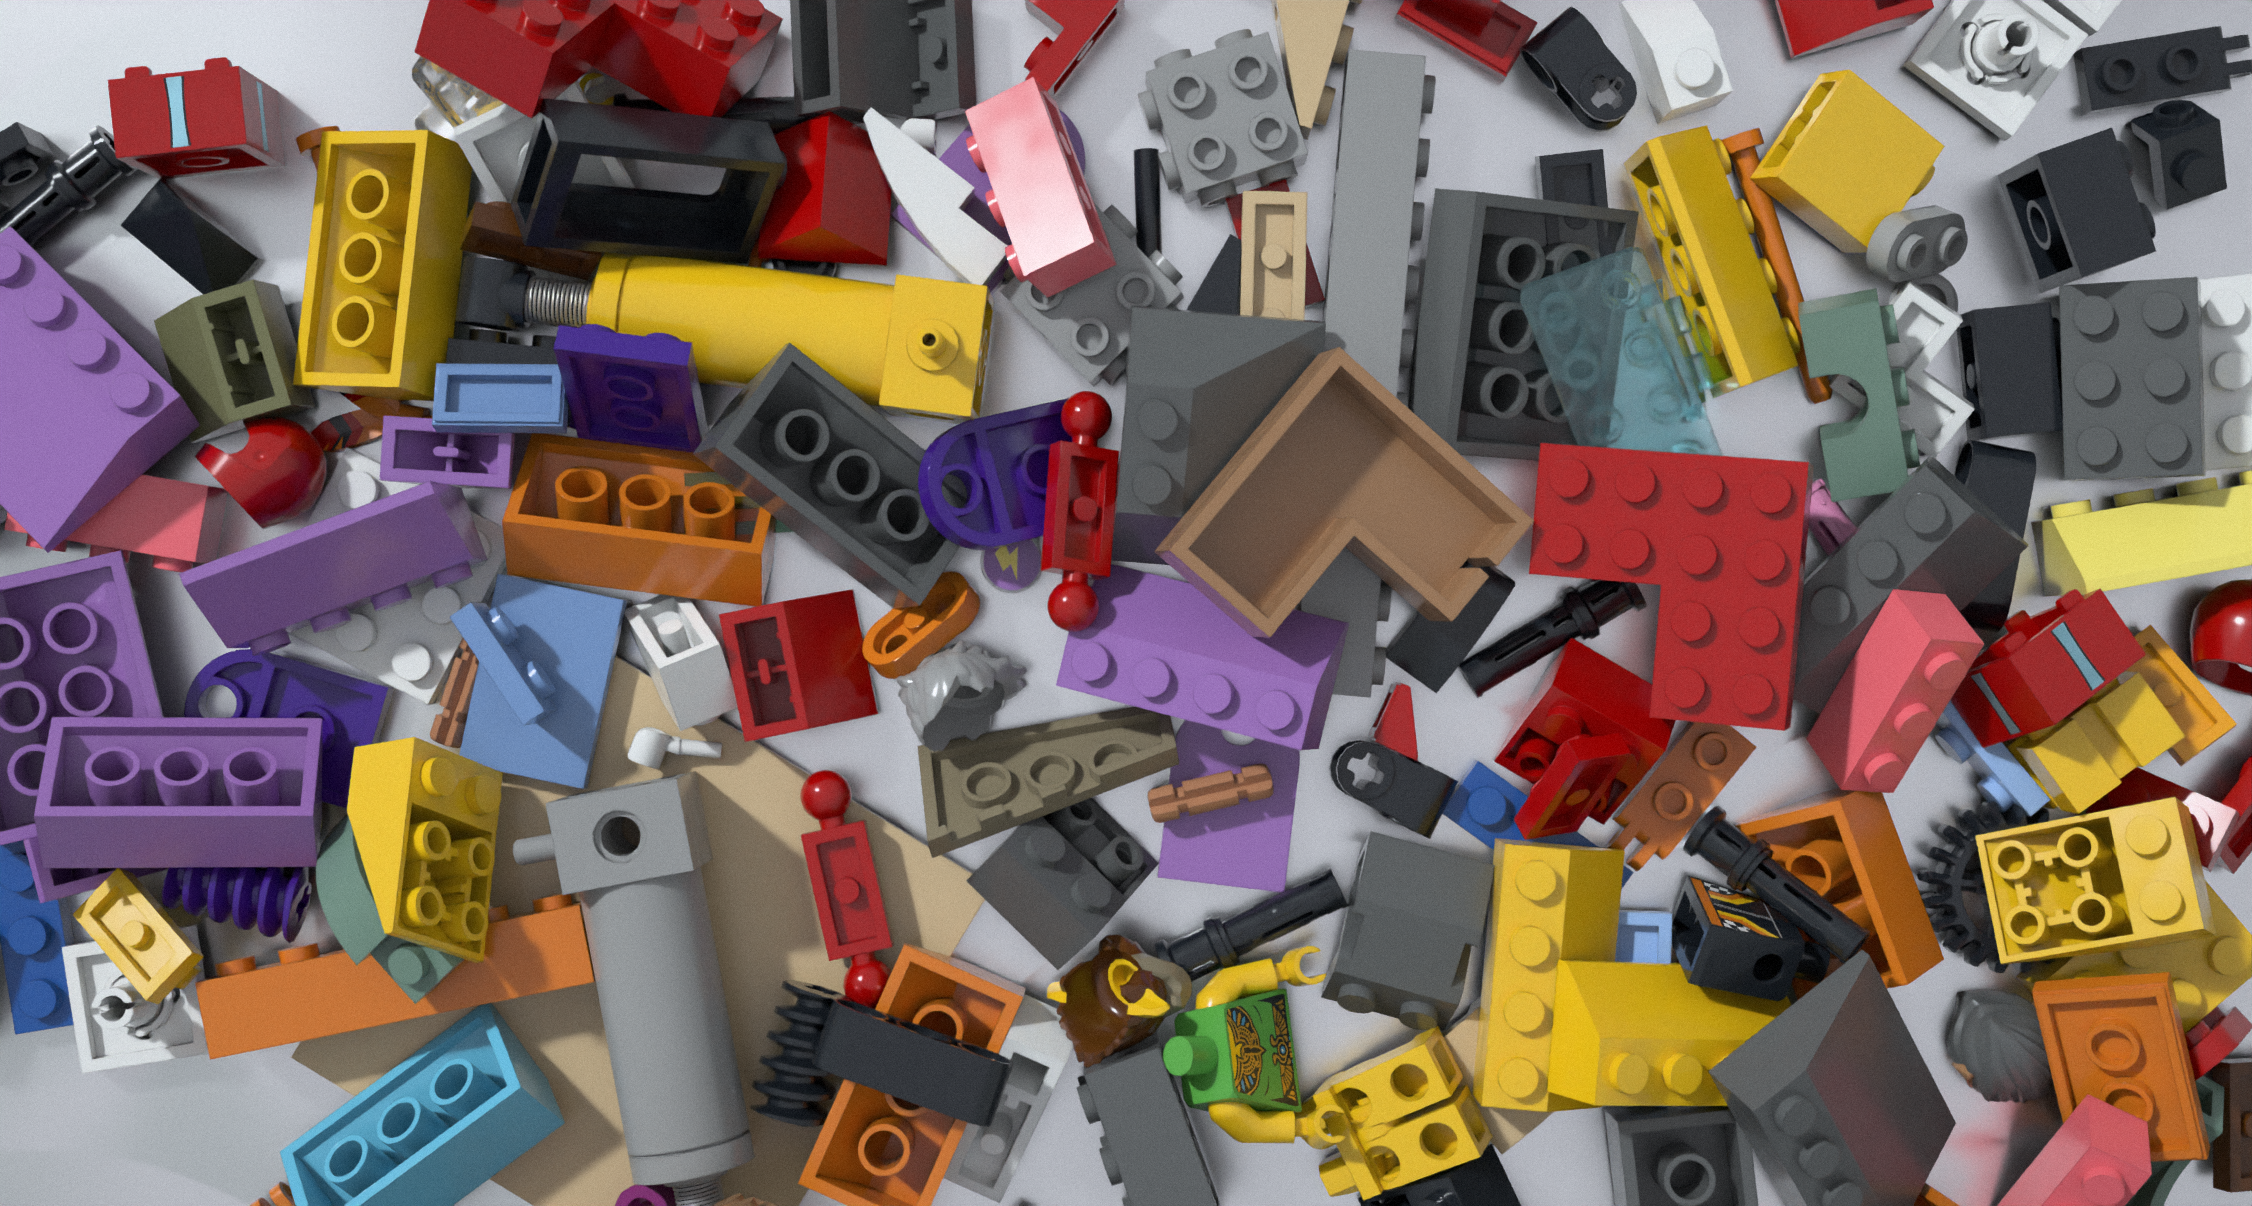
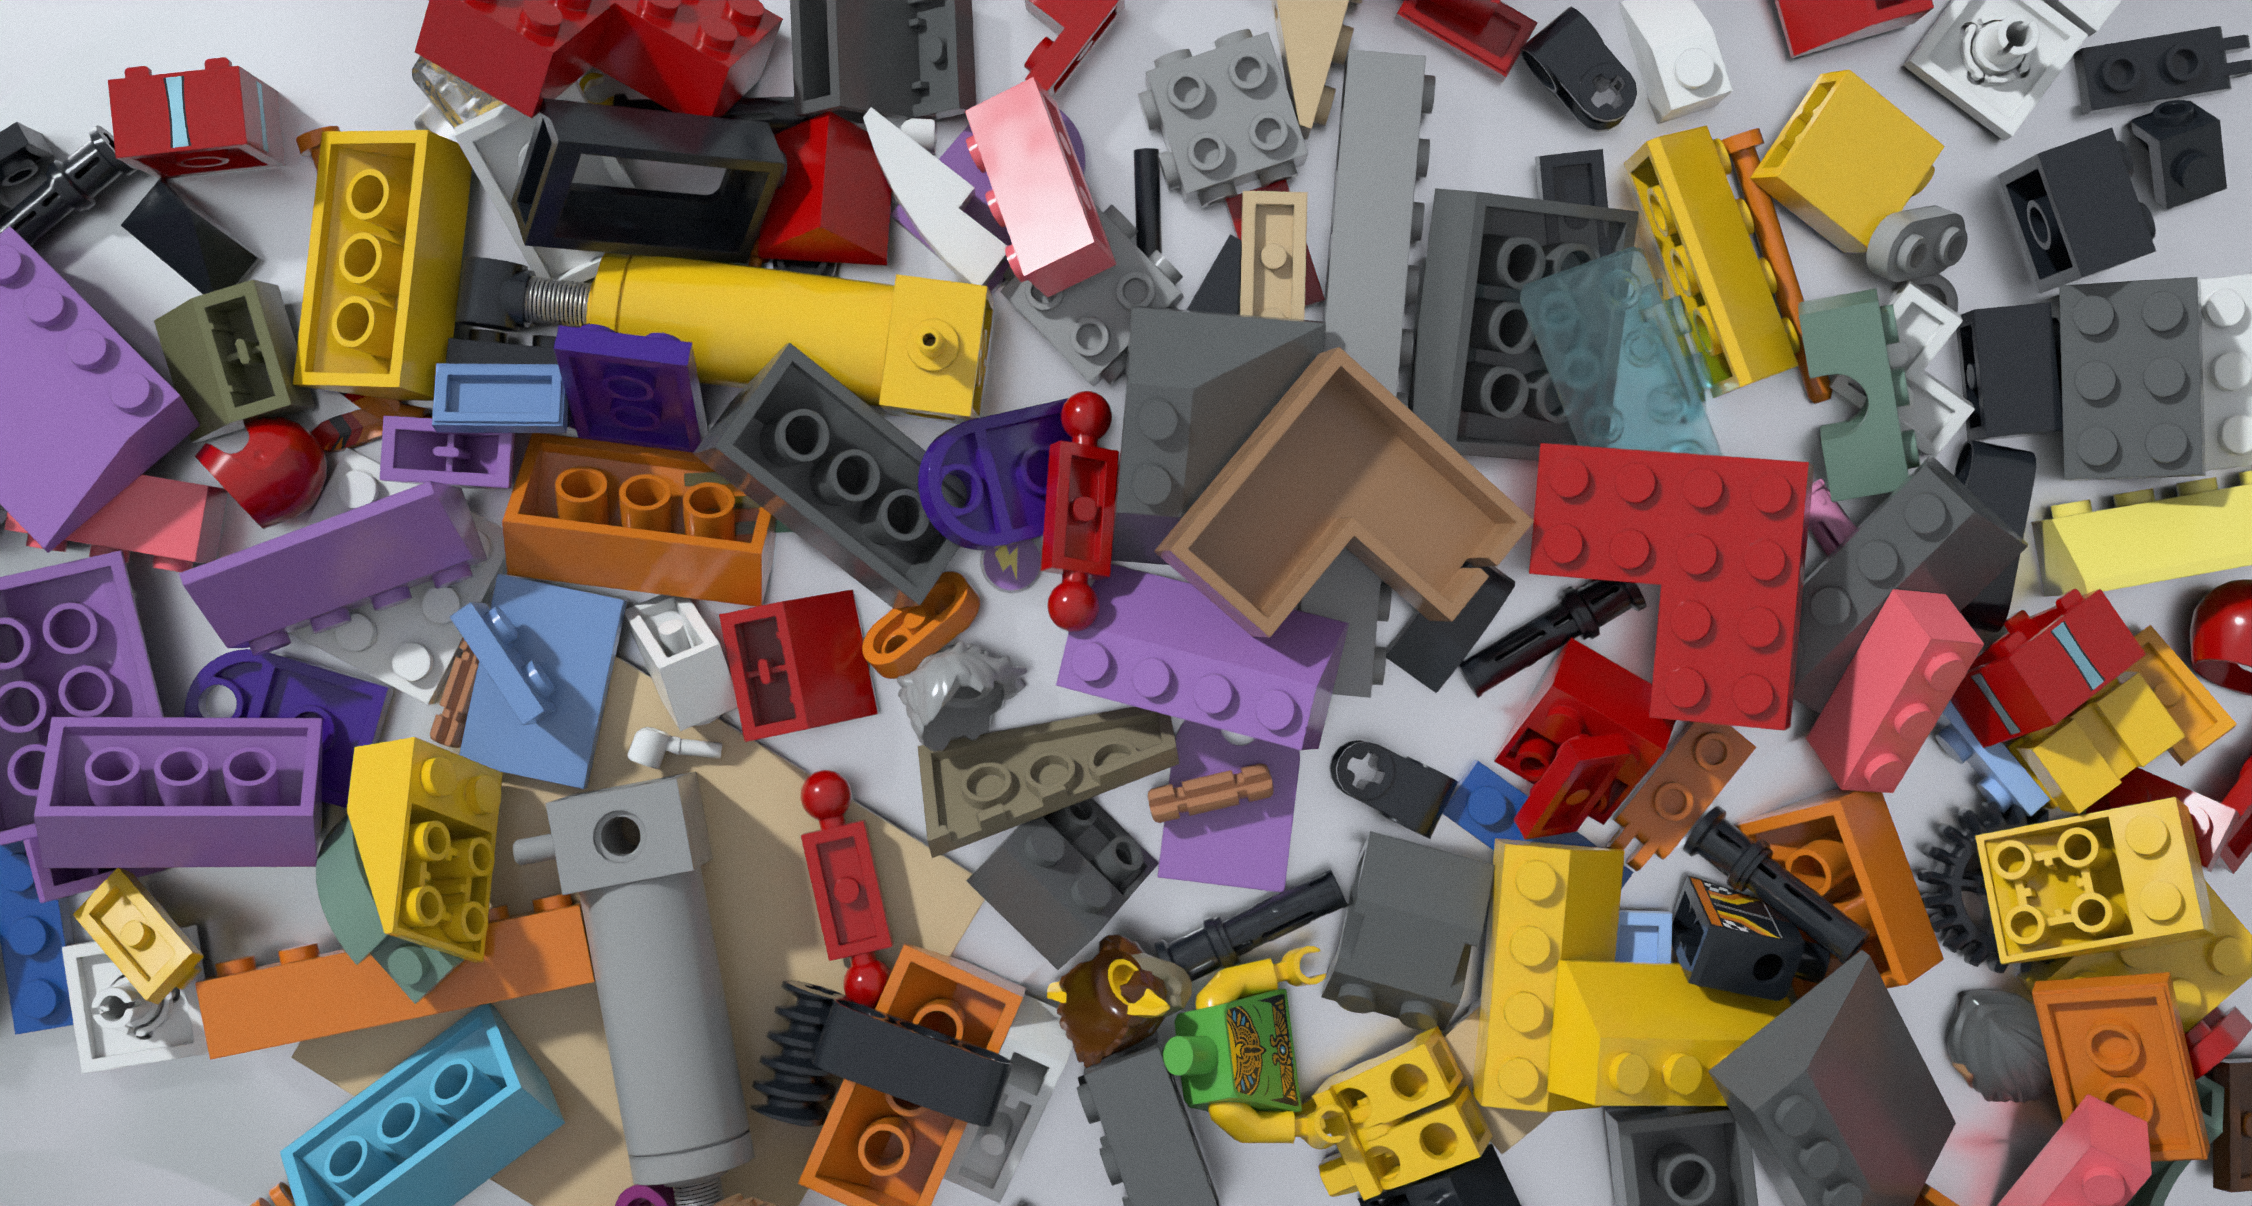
(243, 893): dark purple piece -> none
(495, 233): reddish brown plate -> none
(1395, 722): red slope -> none

